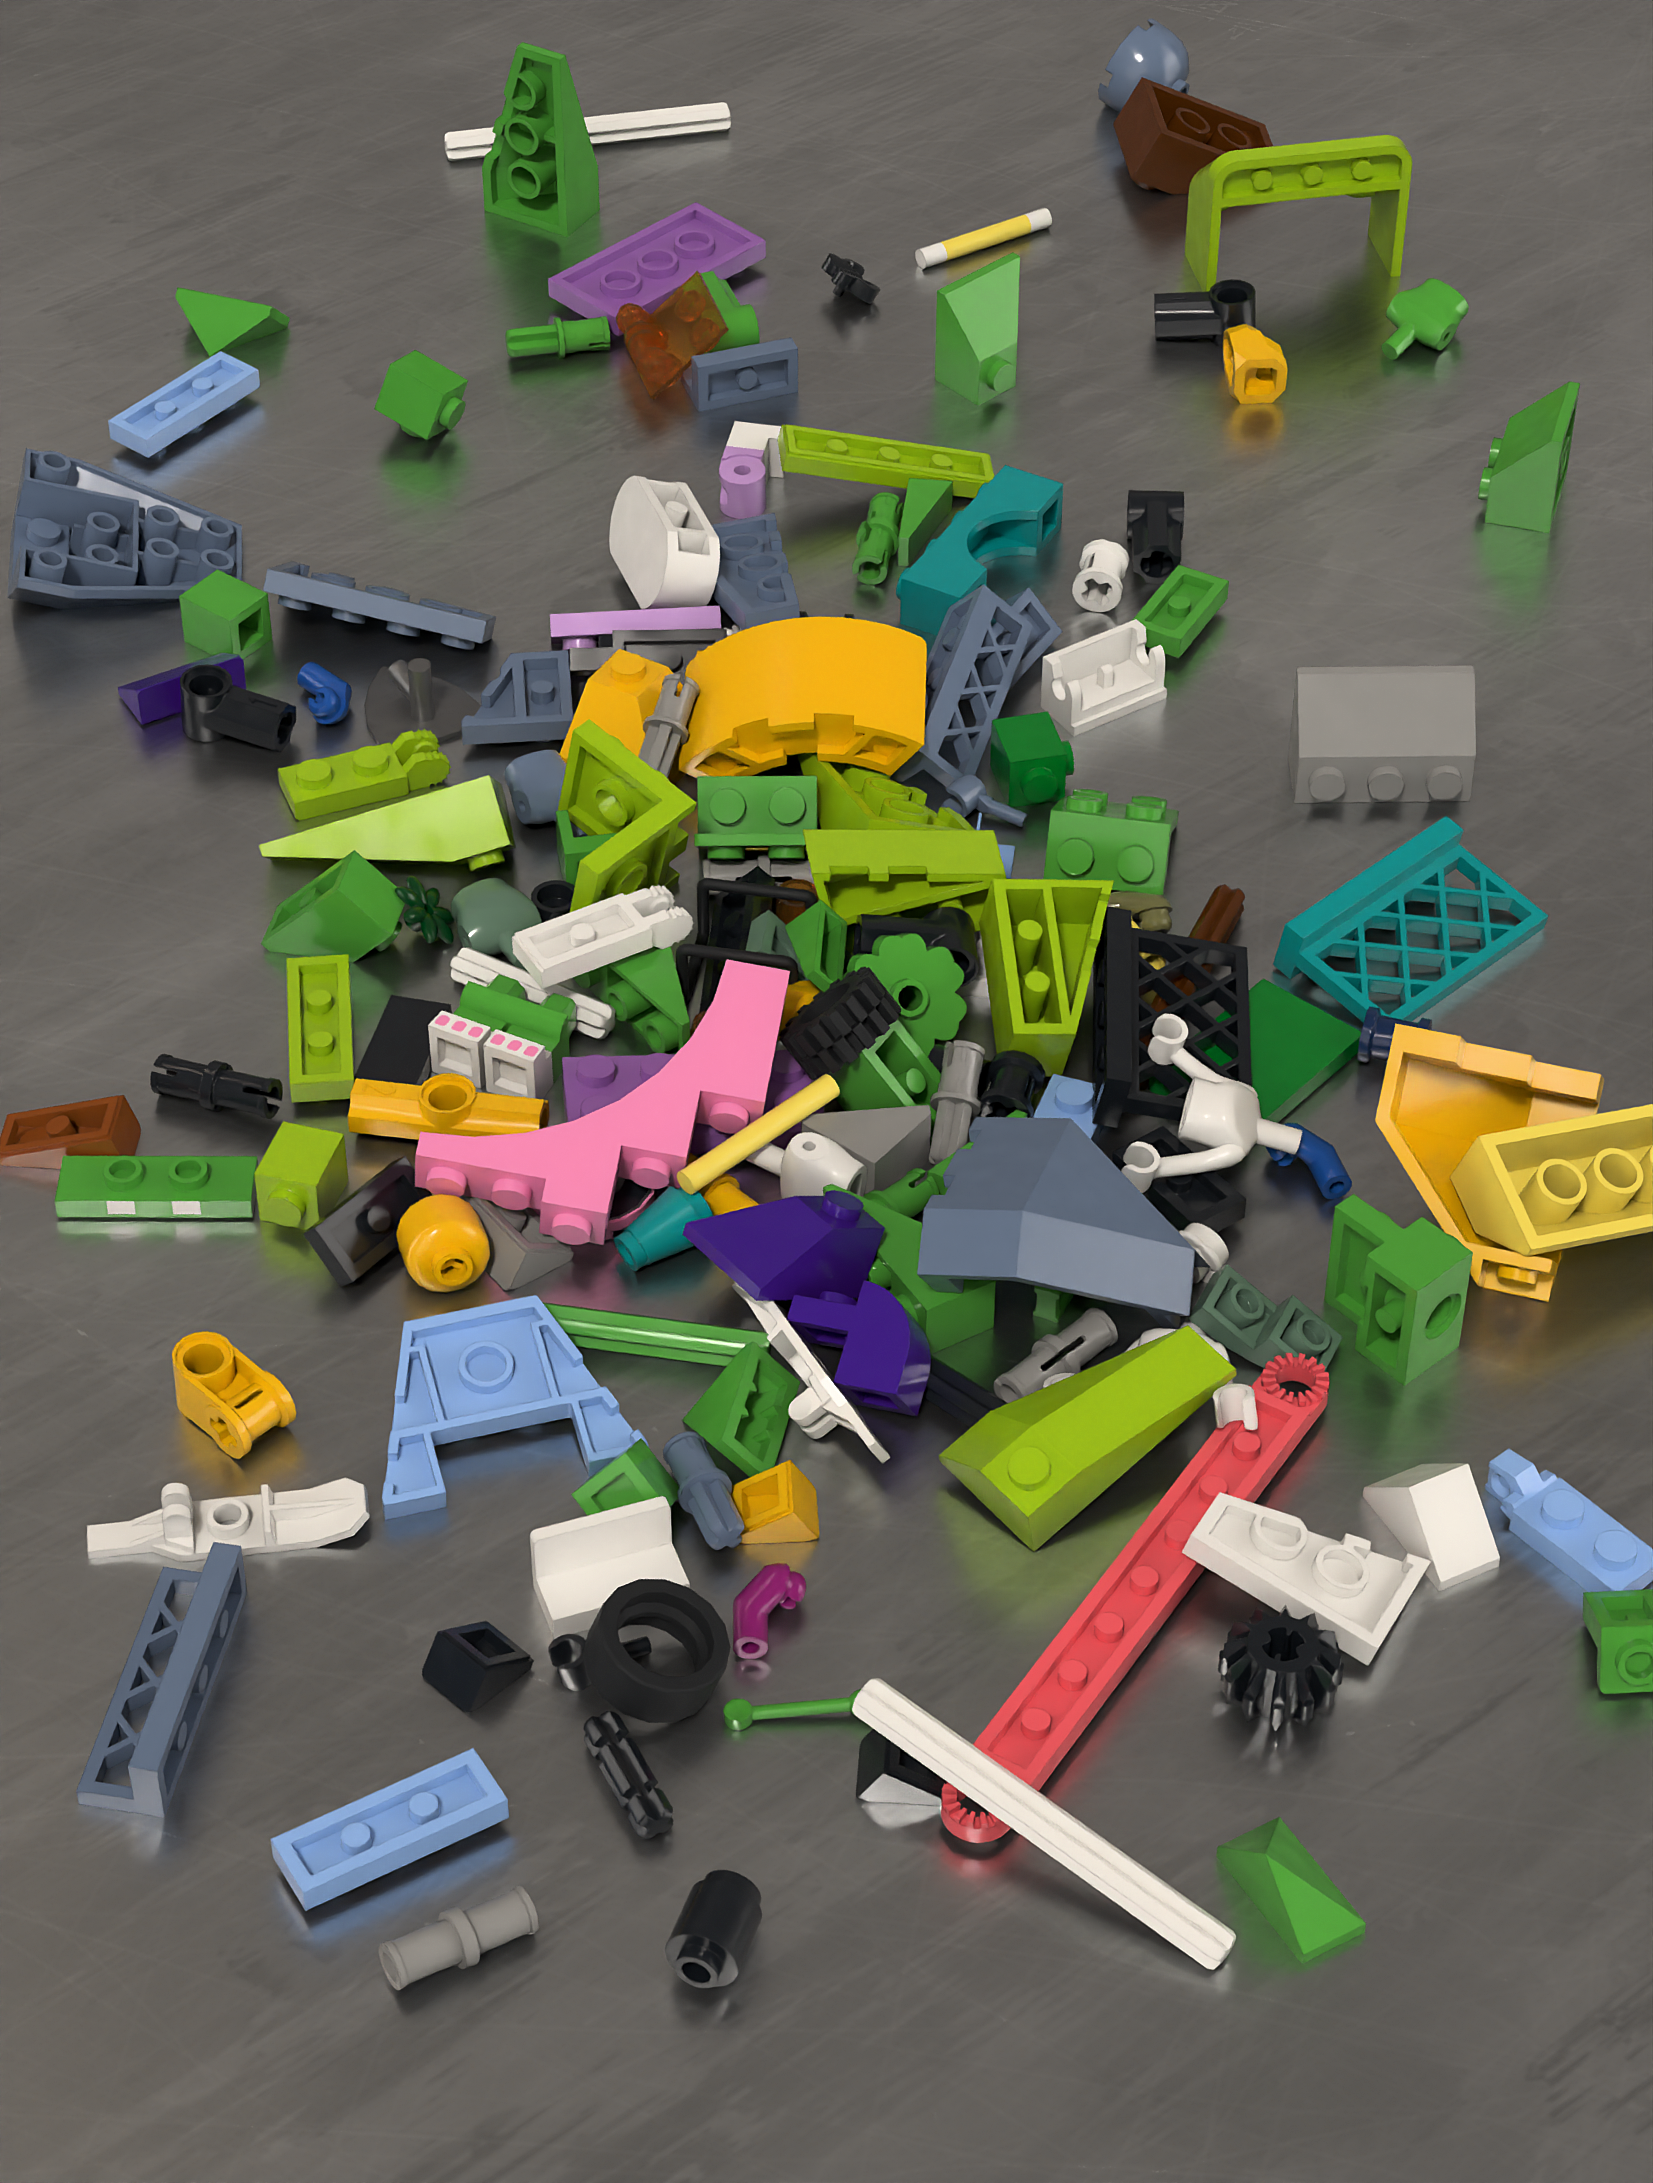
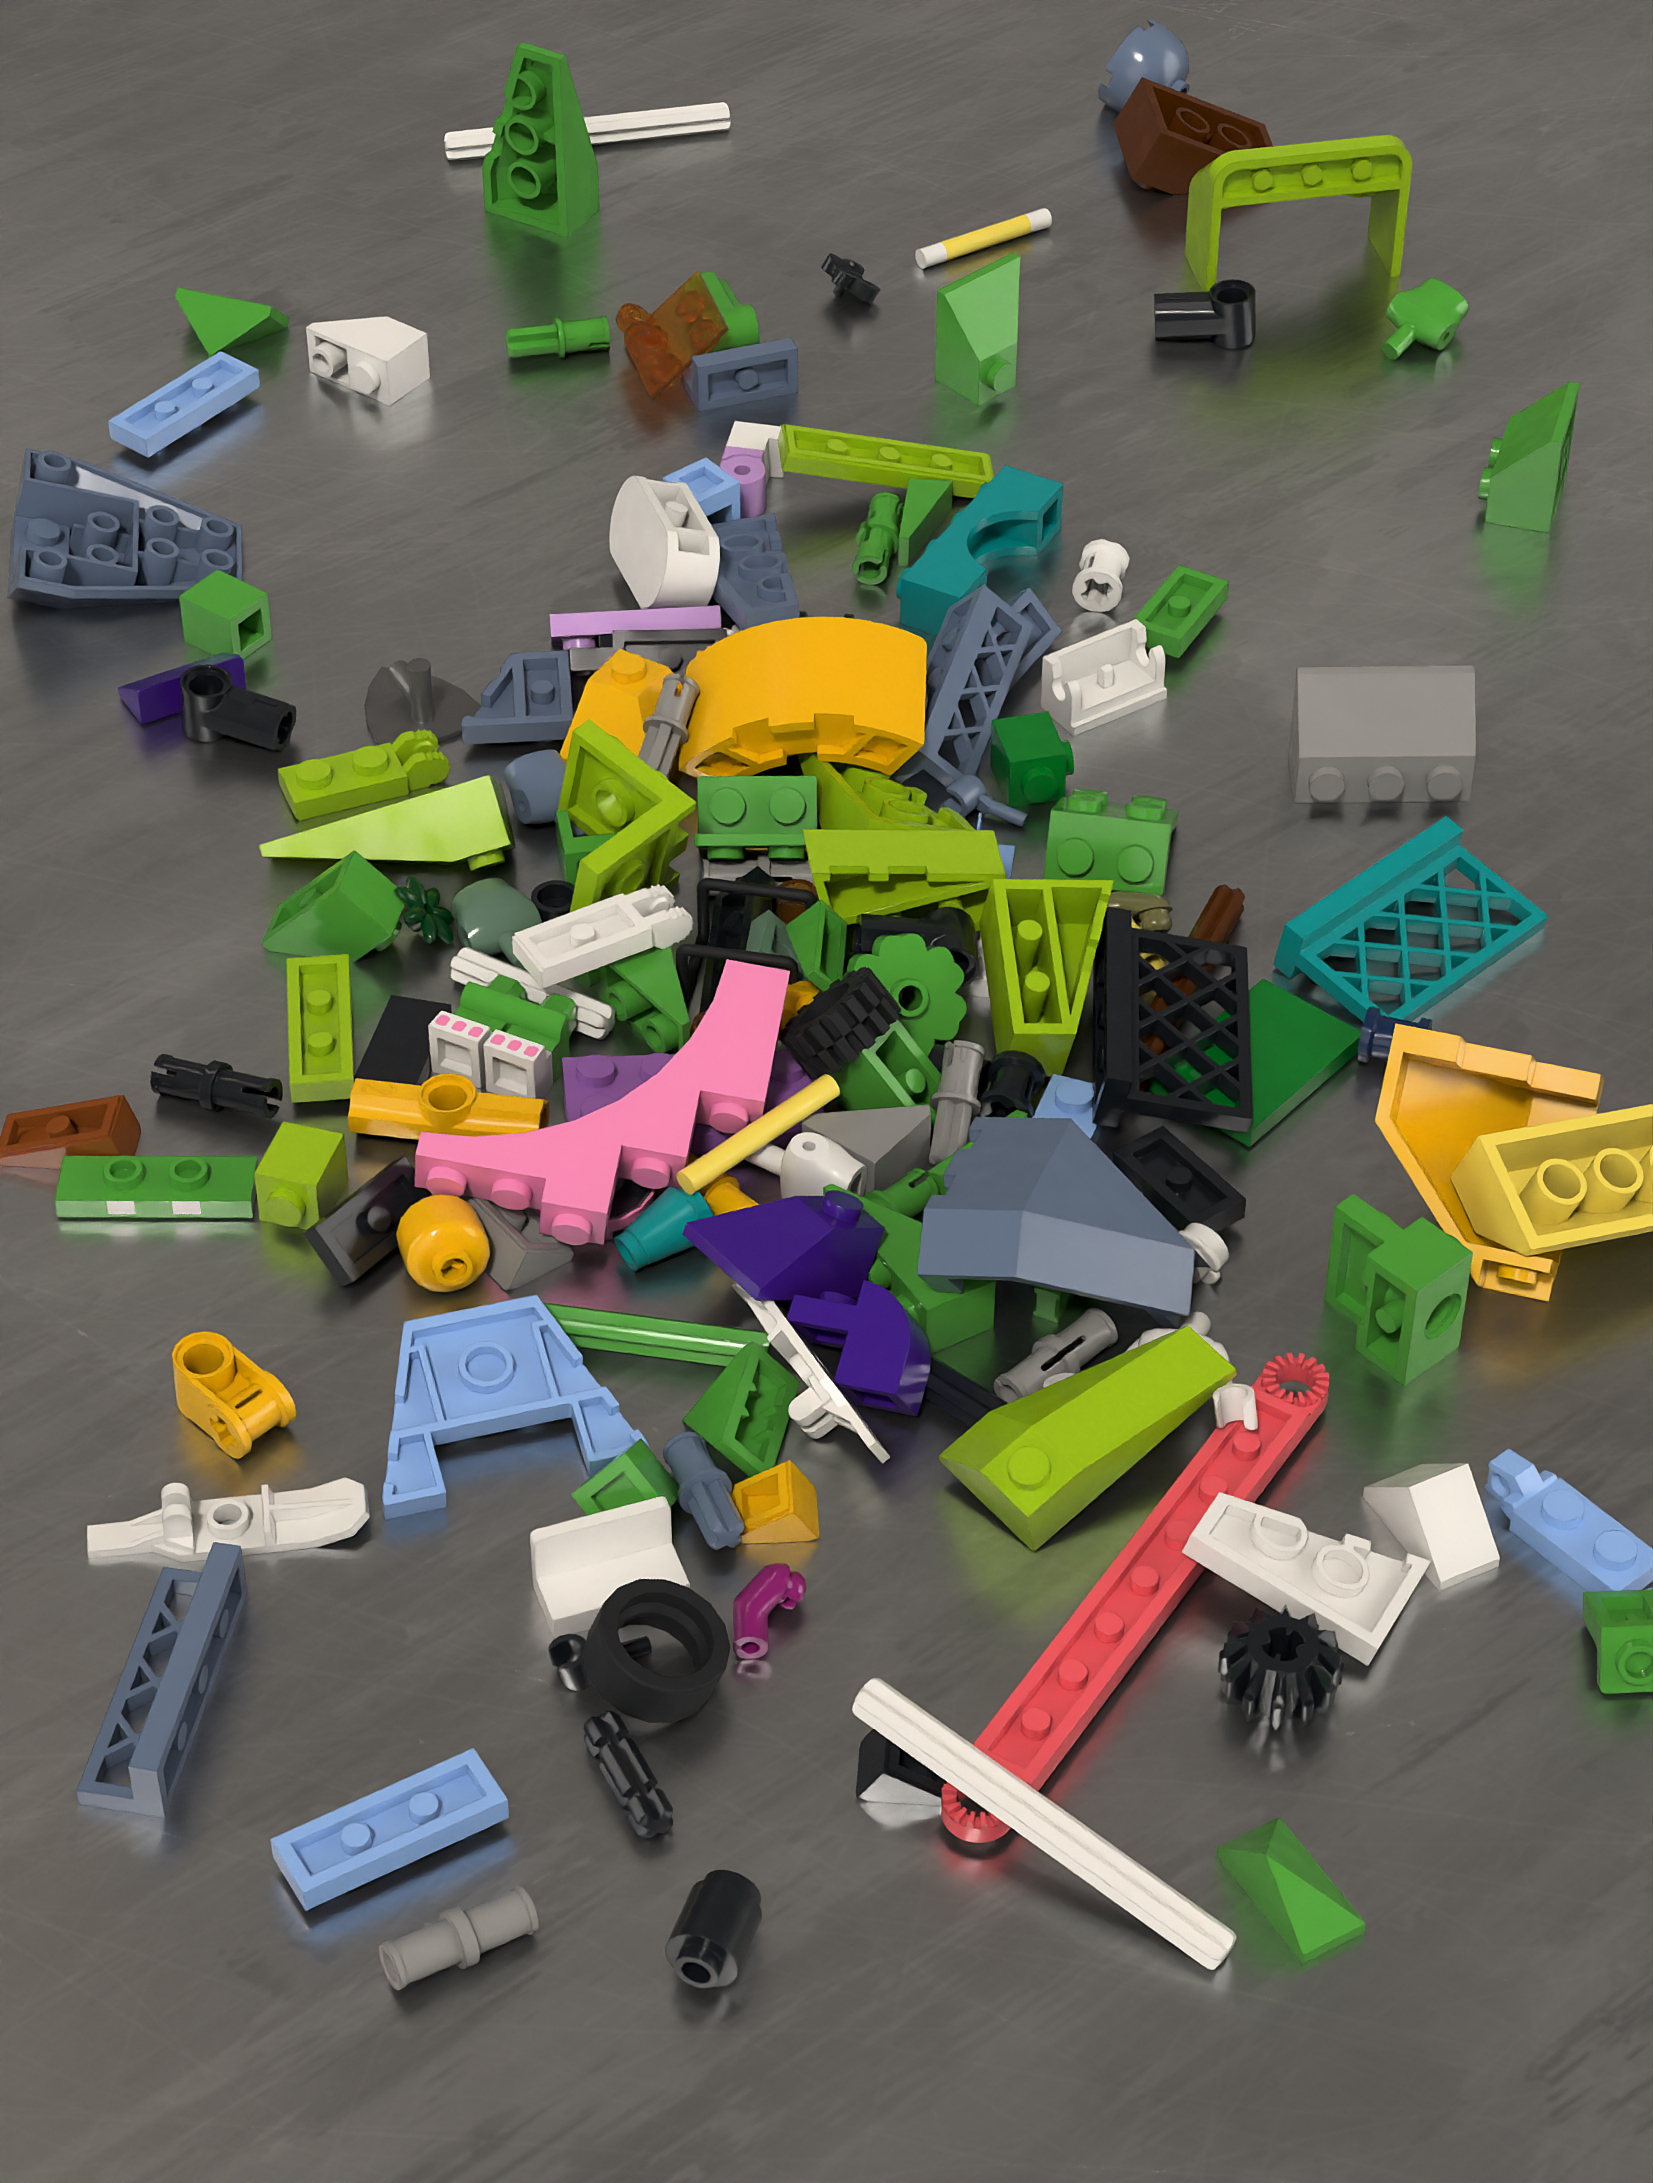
(331, 693): blue arm -> none
(370, 356): none -> white slope
(422, 395): bright green brick -> none
(457, 624): sand blue wing -> none
(474, 1664): black slope -> none
(656, 263): medium lavender plate -> none
(712, 488): none -> light blue panel
(740, 1713): bright green hinge -> none
(1156, 529): black piece -> none
(1215, 1114): white piece -> none
(1253, 365): yellow rock -> none
(1256, 1327): sand green slope -> none
(1321, 1160): blue arm -> none

